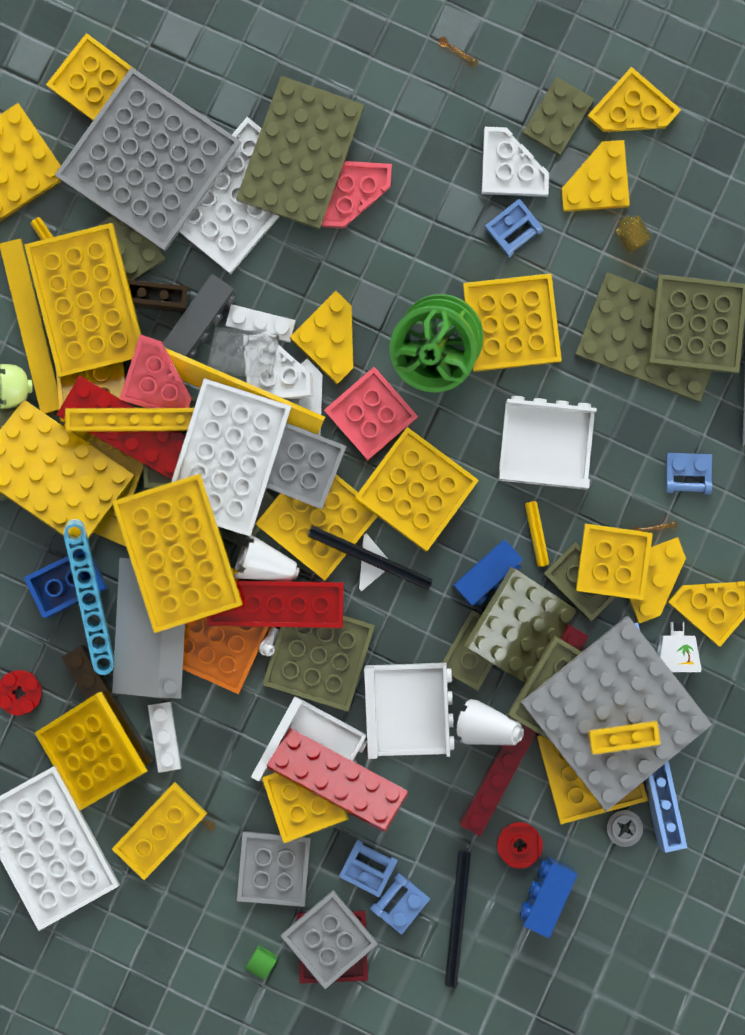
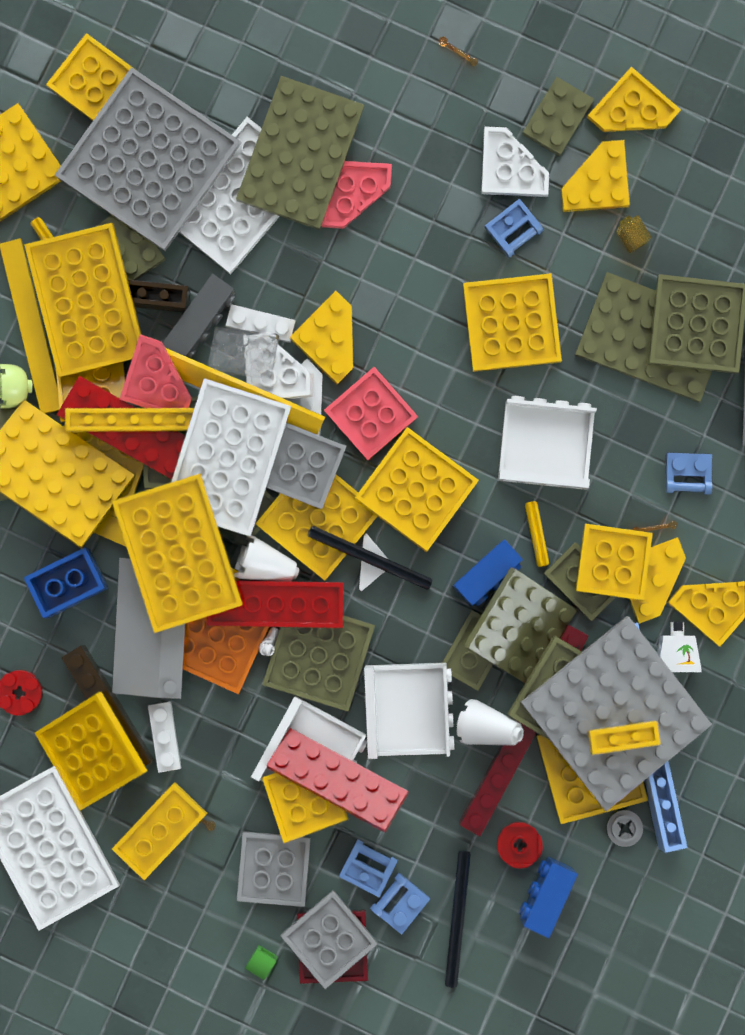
(87, 608): medium azure beam -> none
(453, 363): bright green wheel -> none

